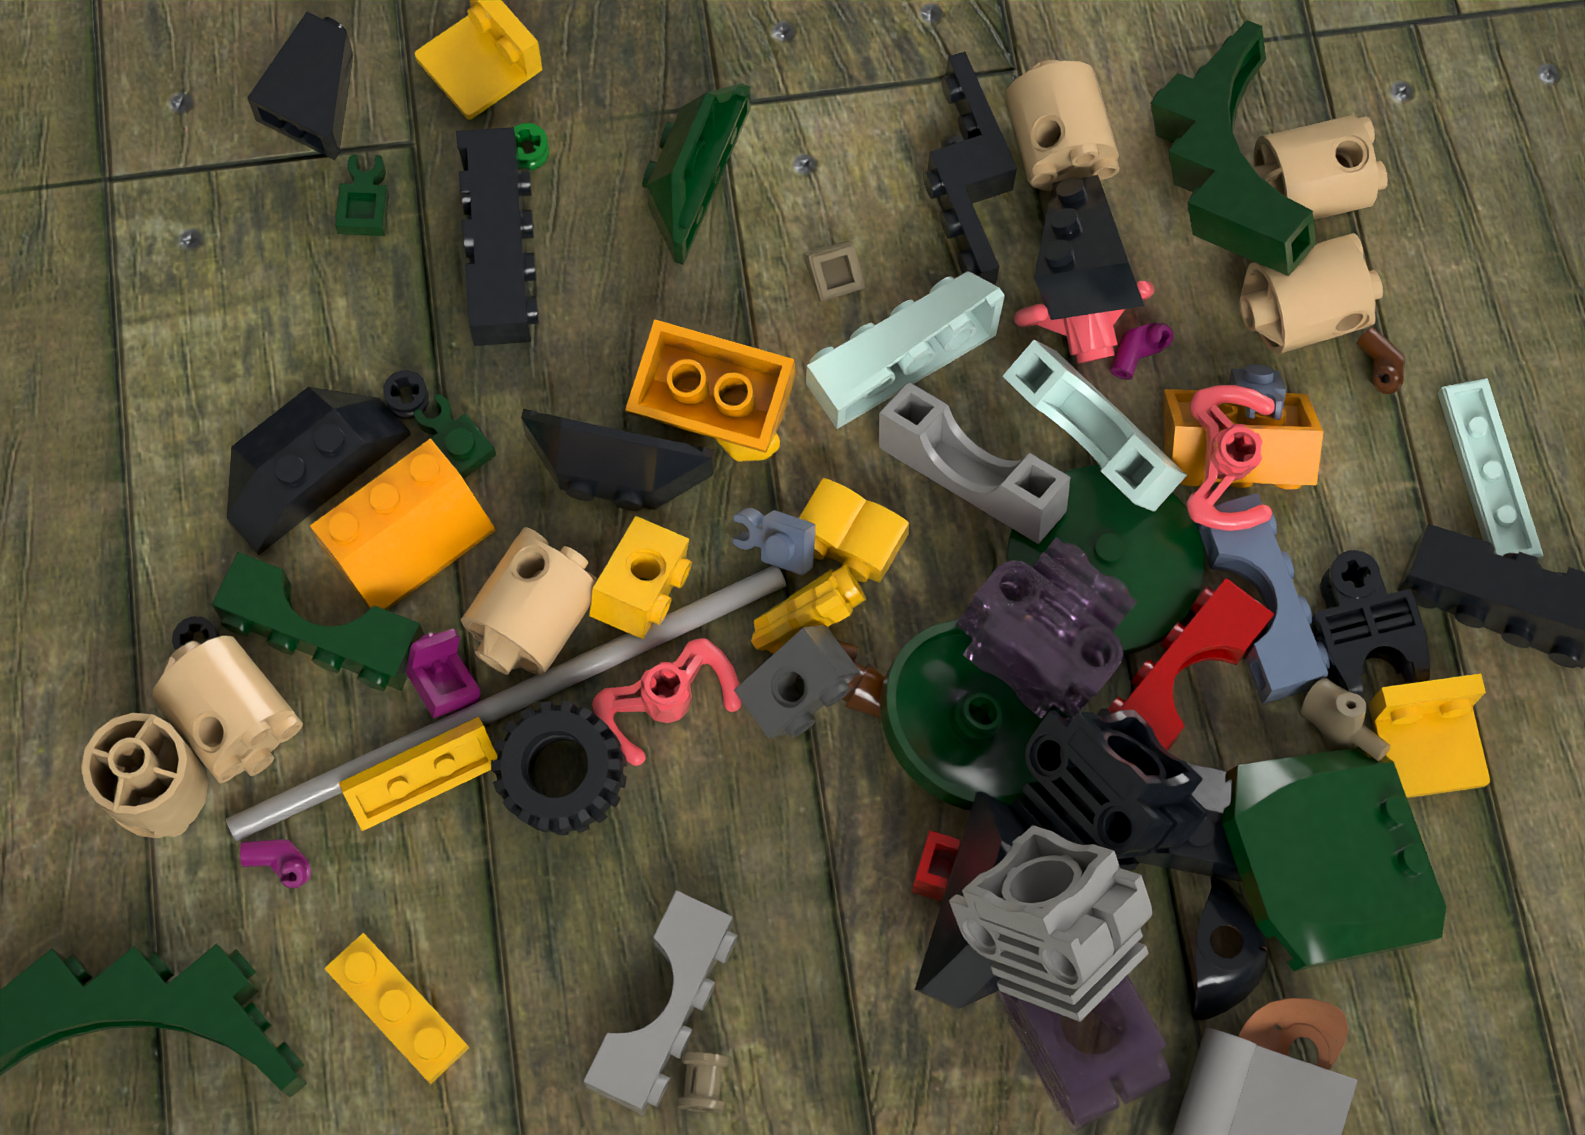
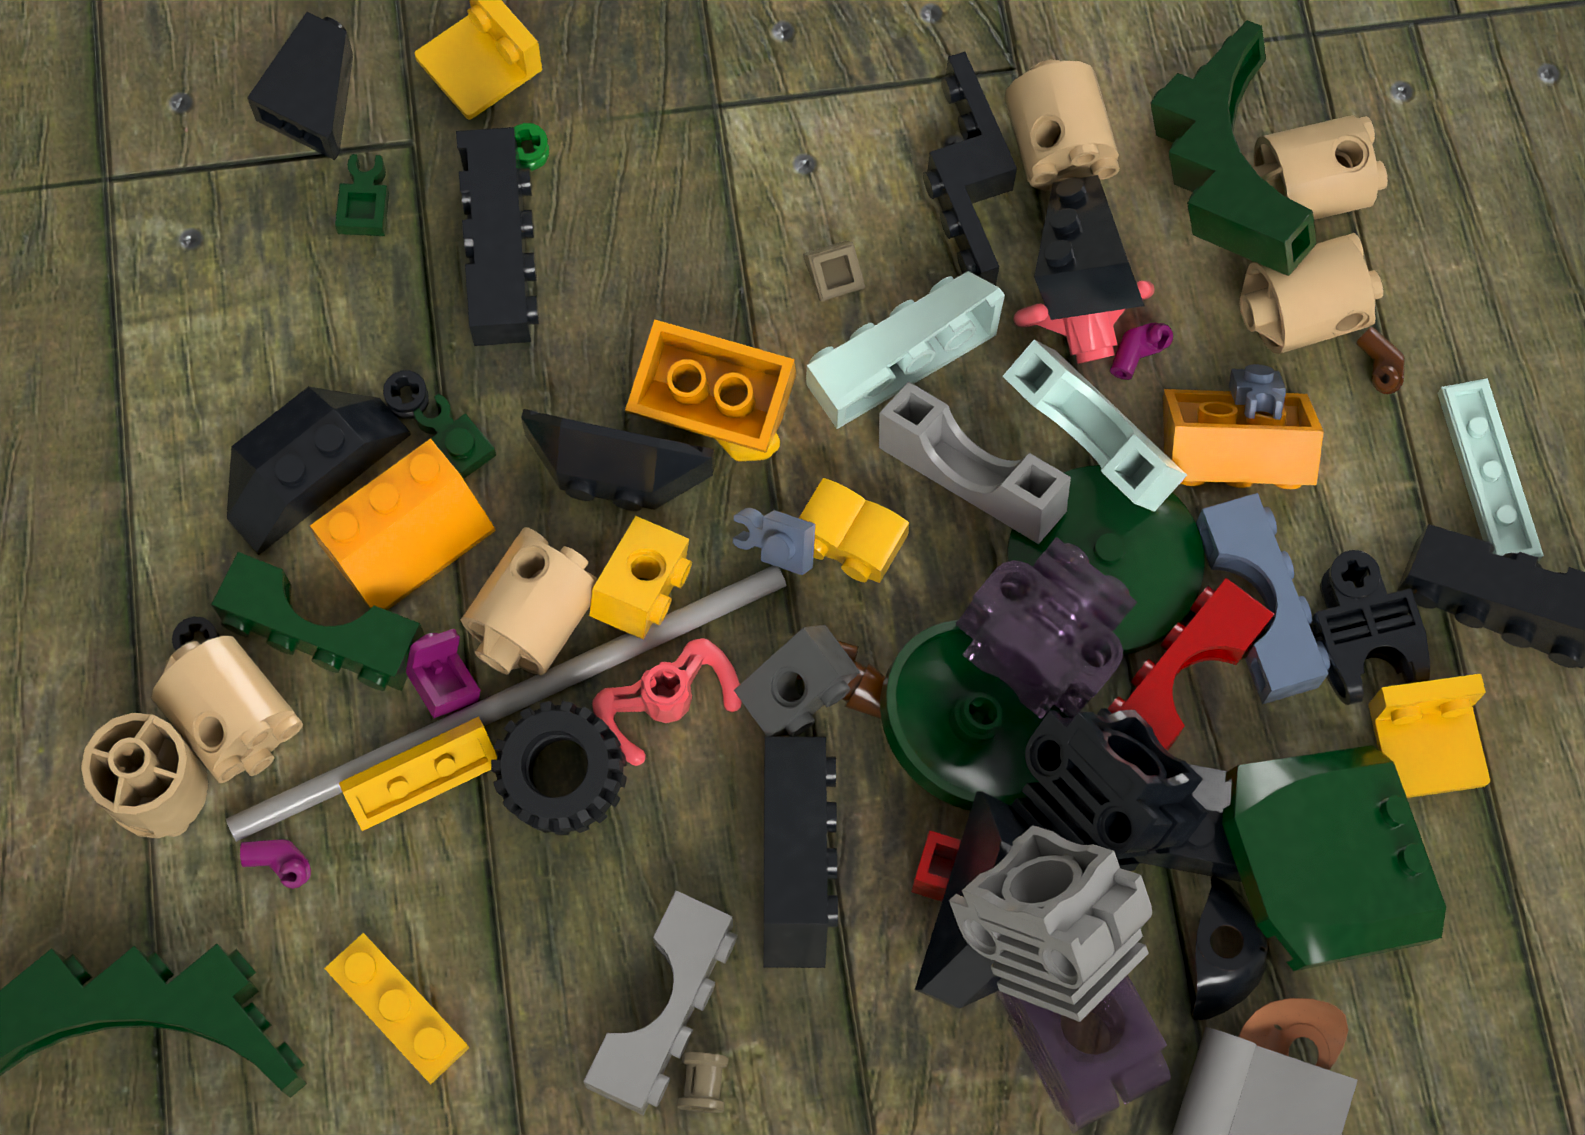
(693, 163): dark green wedge -> none
(797, 852): none -> black wedge
(818, 603): yellow rock -> none
(1228, 455): coral piece -> none
(1341, 718): dark tan piece -> none

